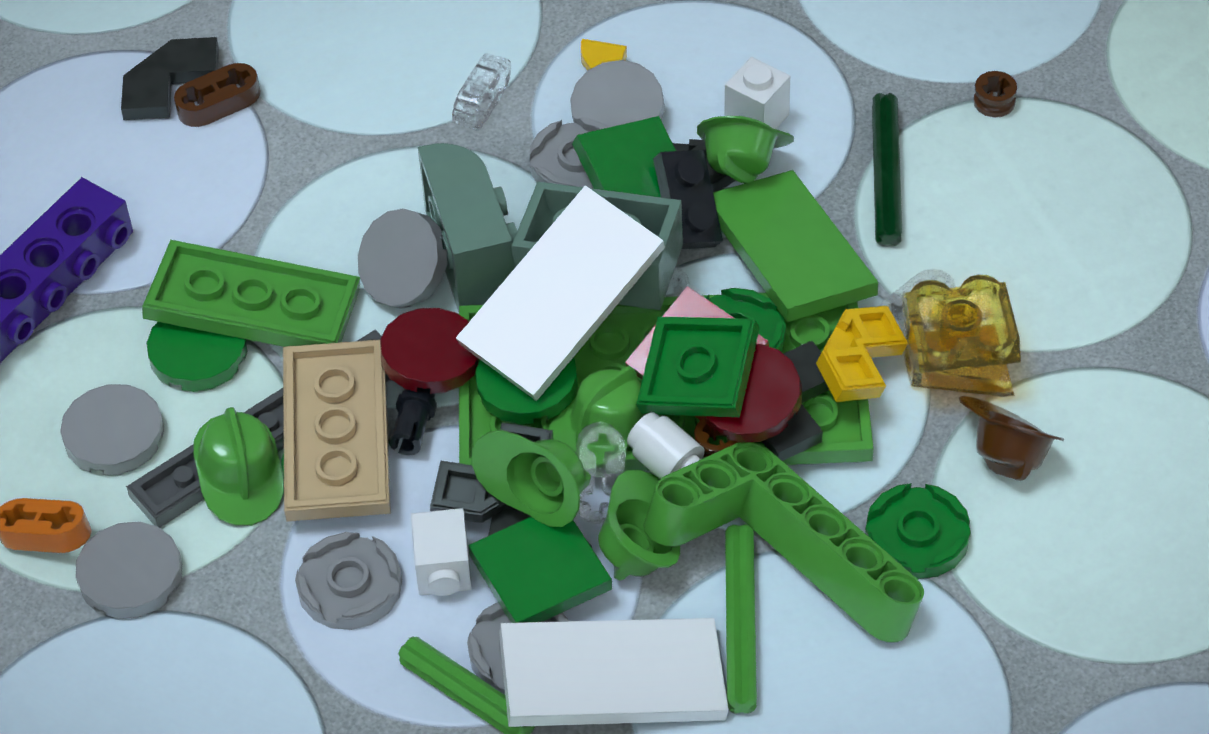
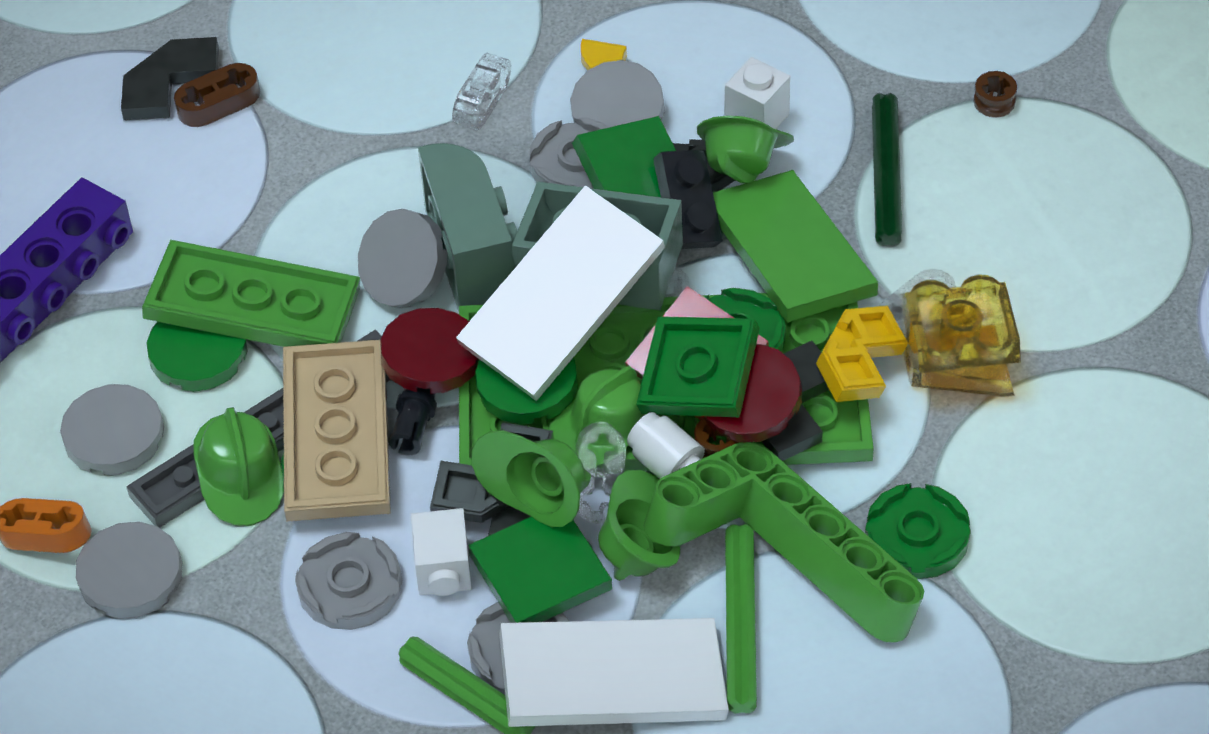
(1008, 441): reddish brown piece -> none

